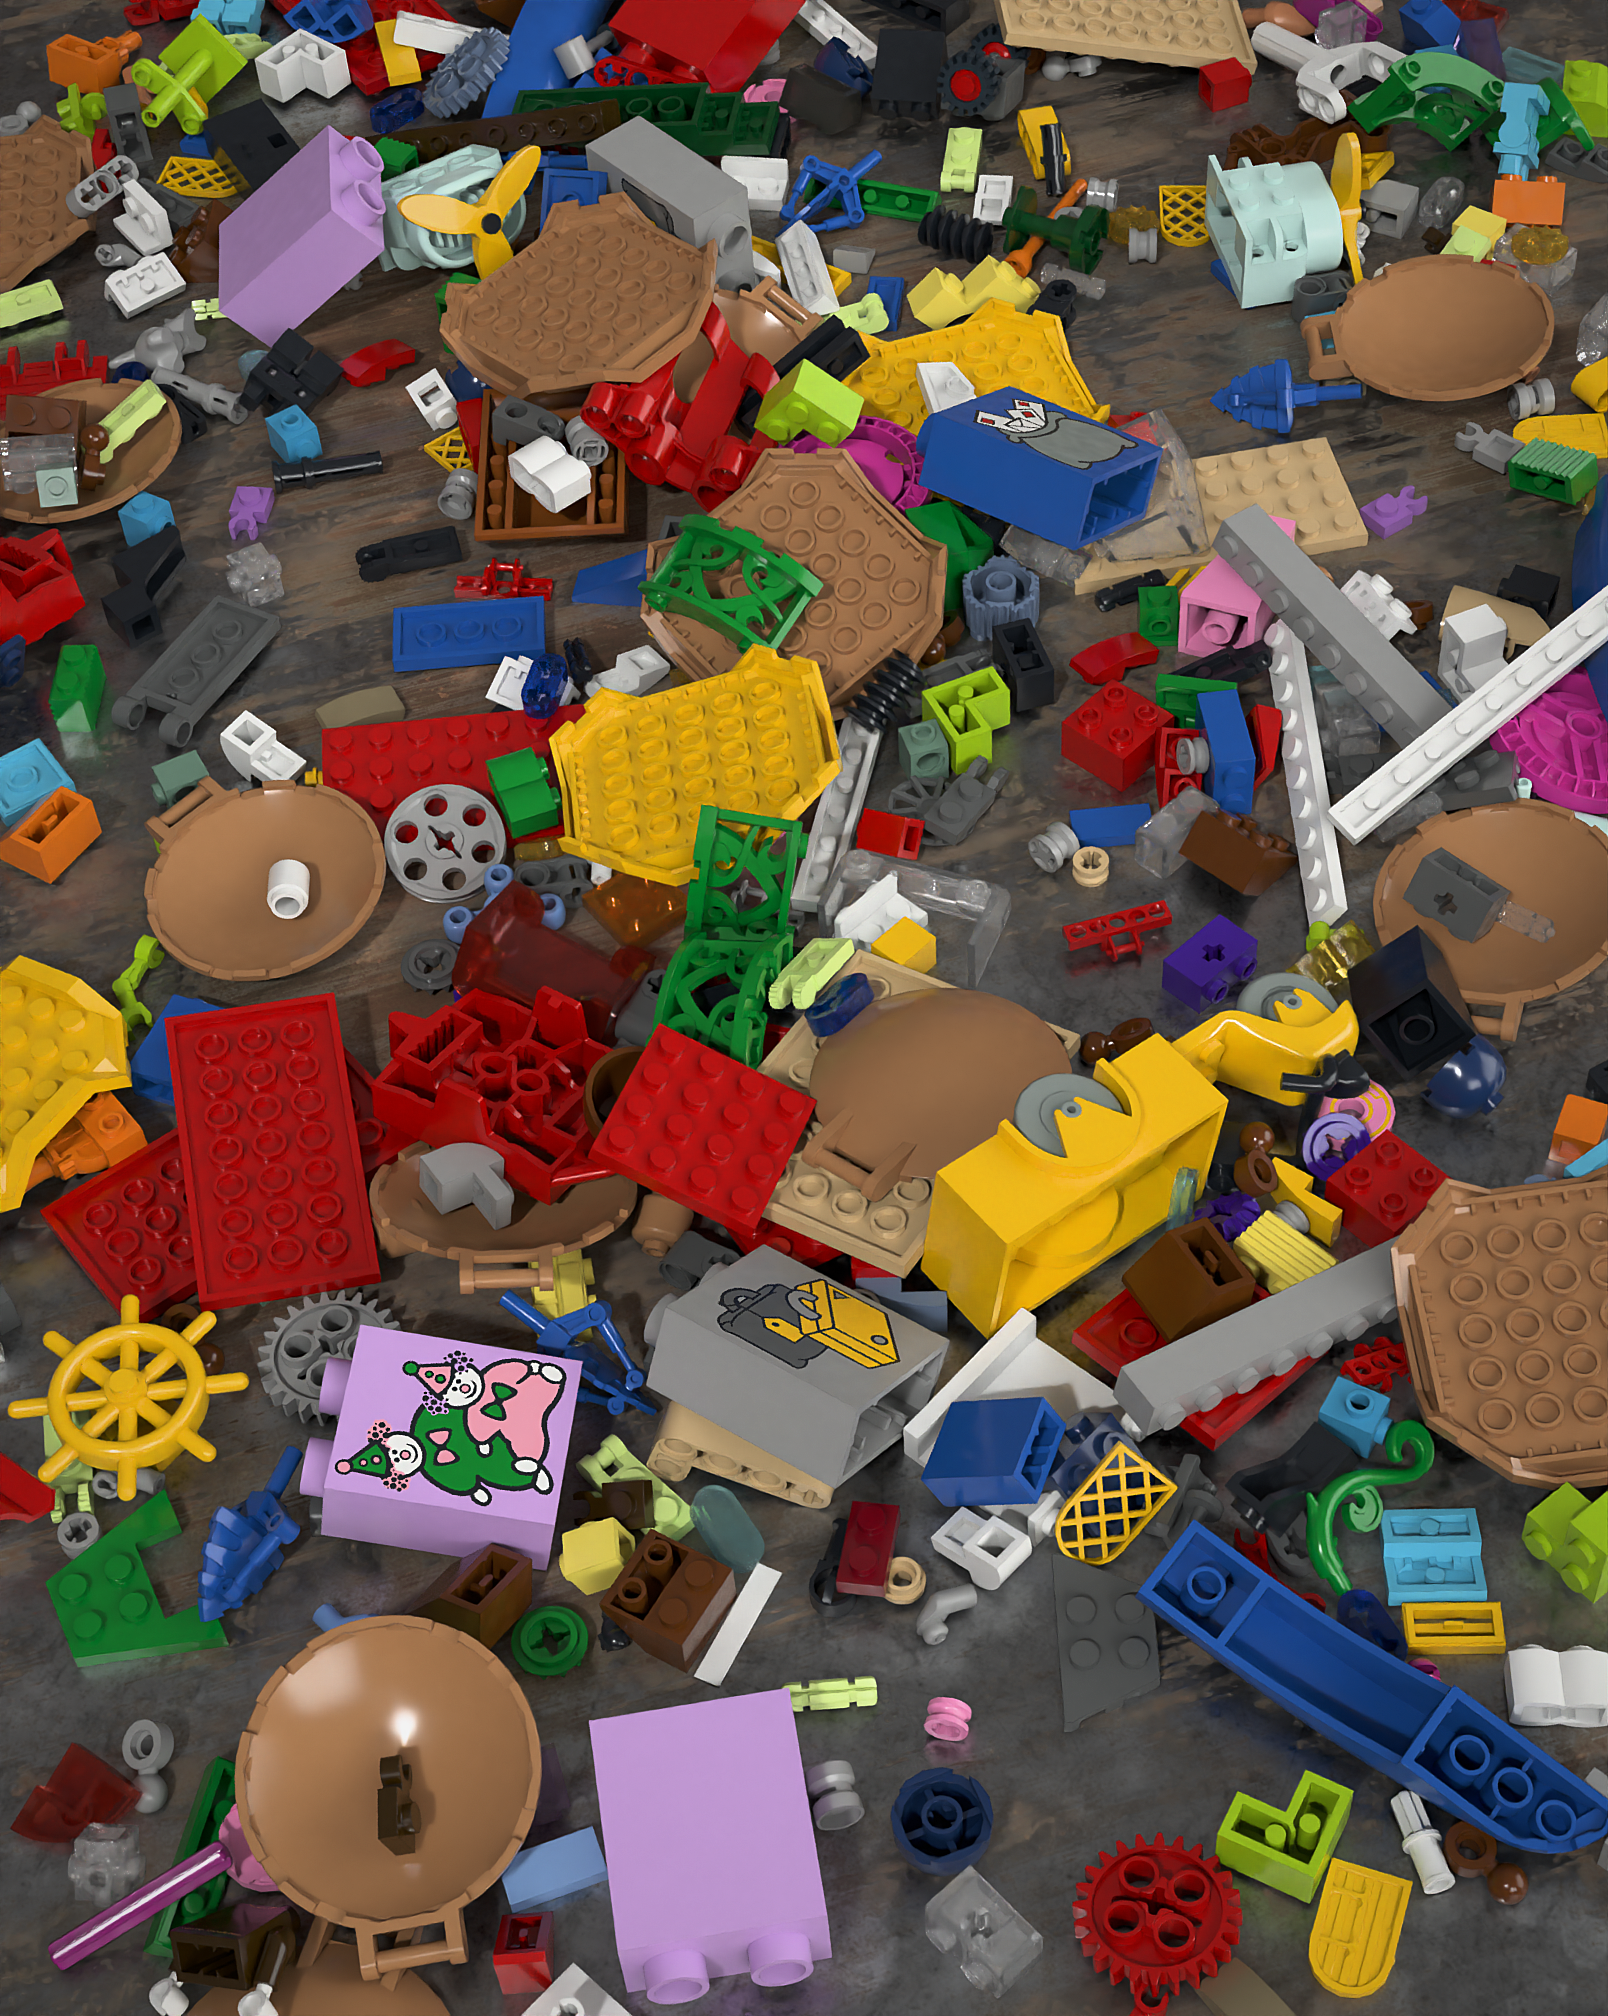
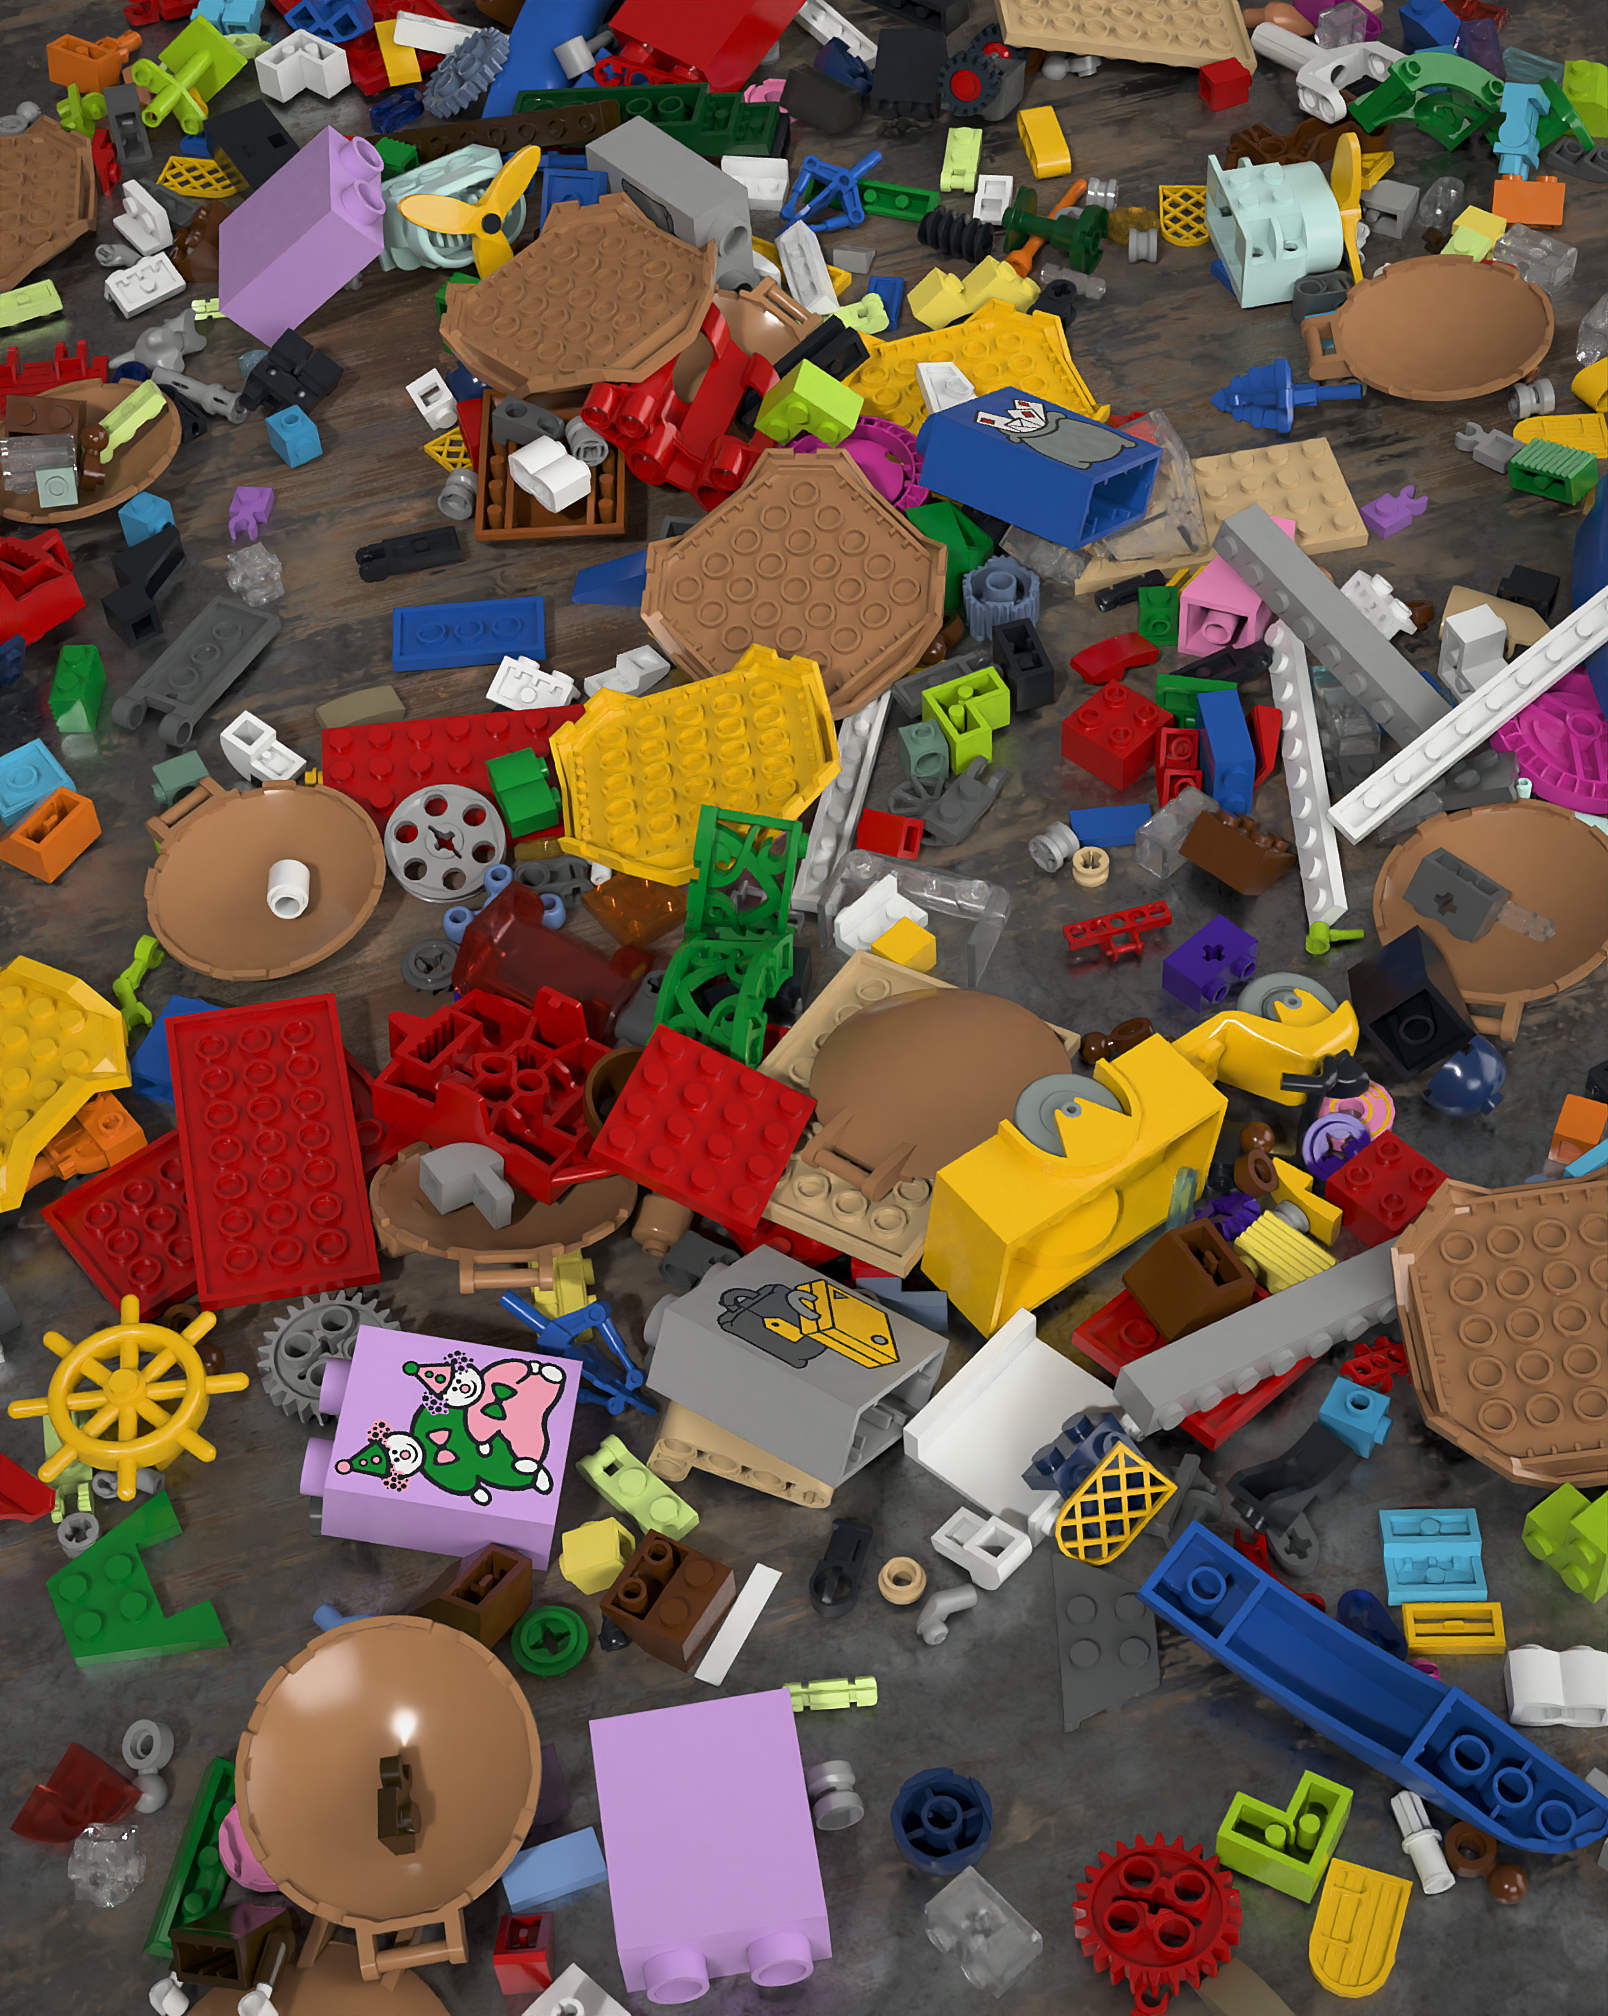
(97, 196): light grey beam -> none
(140, 1905): magenta axle -> none
(245, 1543): blue bar -> none
(310, 472): black pin -> none
(372, 361): red slope -> none
(482, 584): red piece -> none
(552, 687): clear blue beam -> none
(578, 660): black axle -> none
(625, 1501): dark brown plate -> none
(698, 541): green fence -> none
(727, 1528): clear light blue tile -> none
(809, 972): yellowish green hinge -> none
(839, 1004): clear blue beam -> none
(868, 1549): dark red plate -> none
(886, 693): black piece -> none
(948, 1718): bright pink bush -> none
(994, 1452): blue brick -> none
(1053, 158): black pin -> none
(1192, 755): light grey bush -> none
(1333, 956): clear yellow slope -> none
(1369, 1509): green plant -> none
(1526, 245): clear yellow gear -> none

